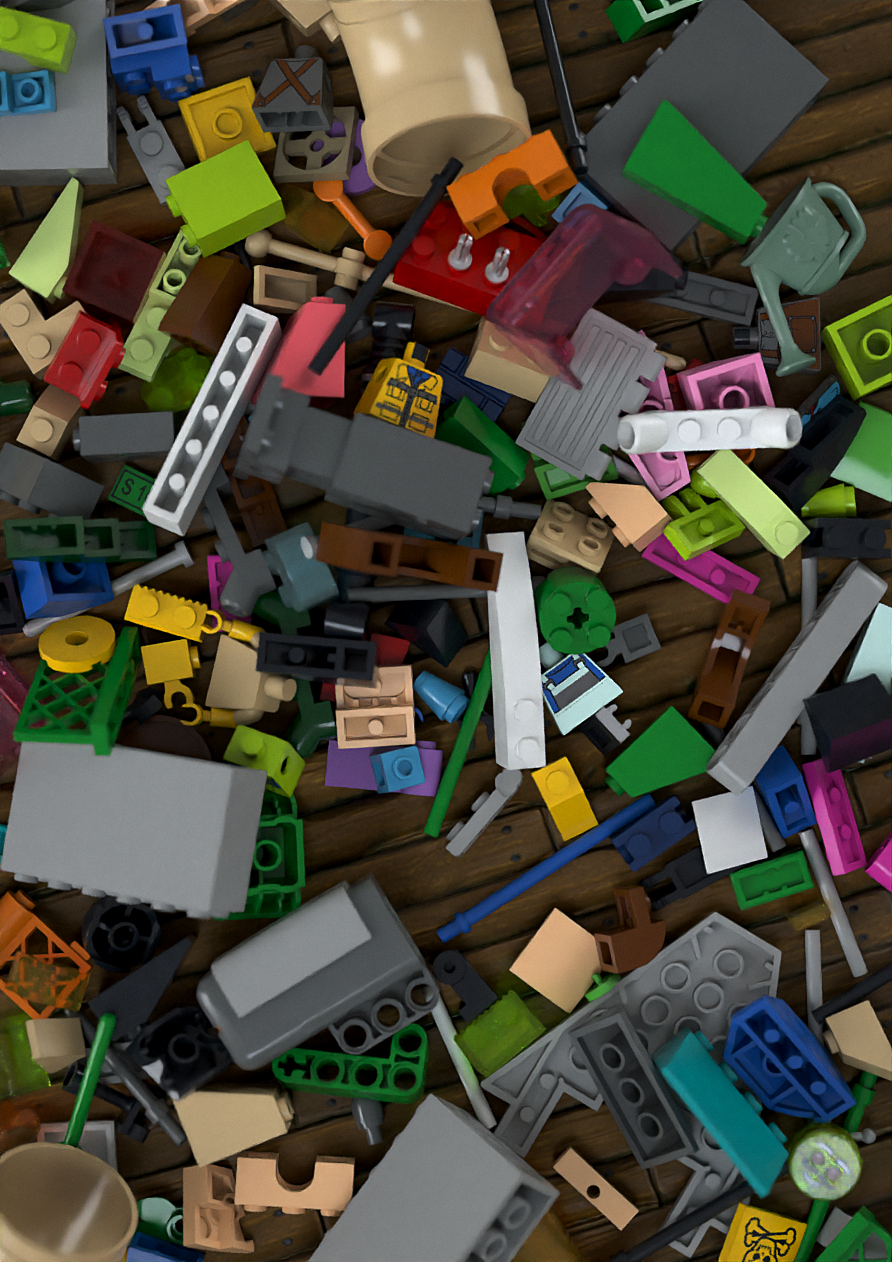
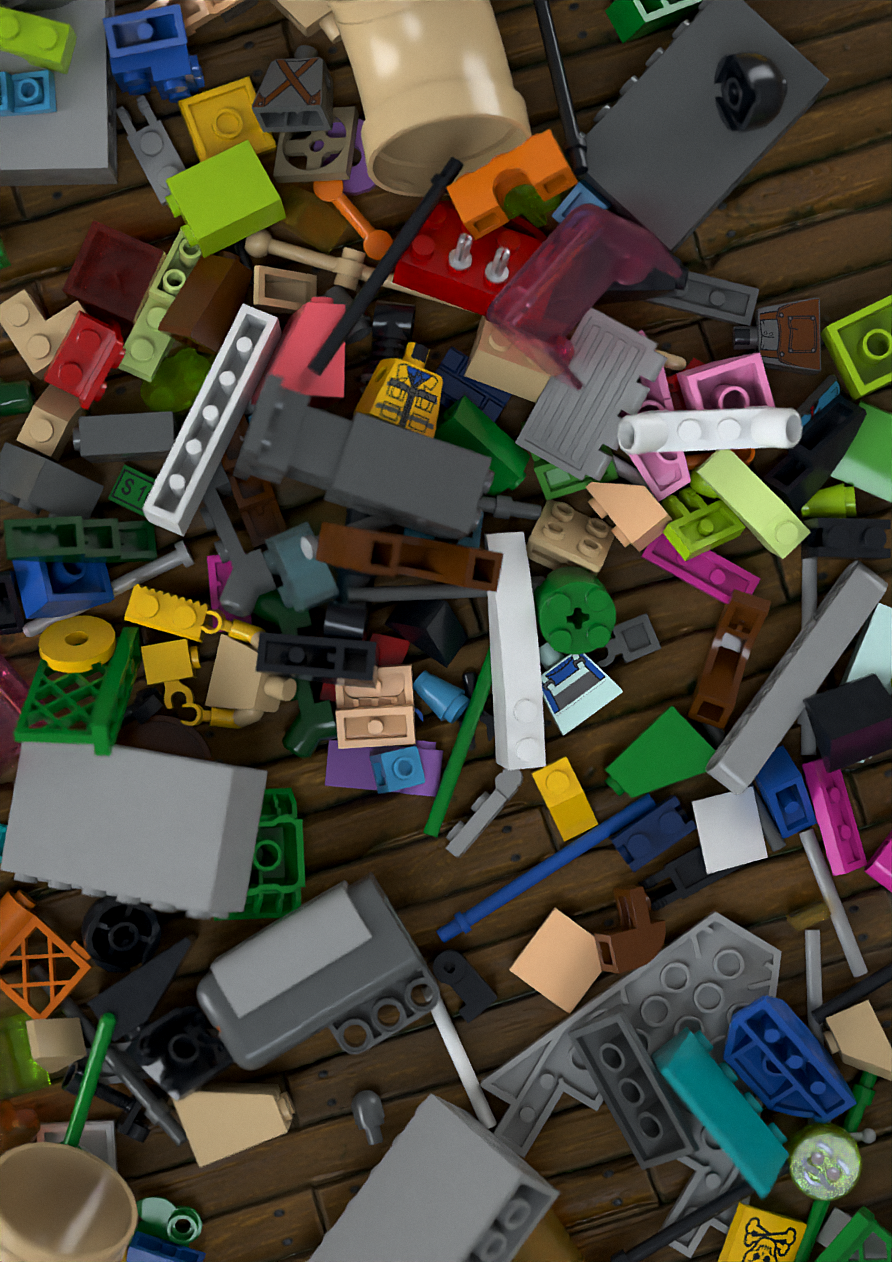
(47, 981): clear yellow slope -> none
(52, 249): yellowish green slope -> none
(211, 1211): light nougat slope -> none
(262, 1185): light nougat arch -> none
(266, 753): lime torso -> none
(353, 1066): green beam -> none
(499, 1033): clear neon green brick -> none
(582, 1175): light nougat piece -> none
(603, 985): bright green piece -> none
(605, 730): black tile -> none
(694, 177): green slope -> none
(750, 91): none -> black cylinder
(771, 880): green plate -> none
(802, 251): sand green piece -> none

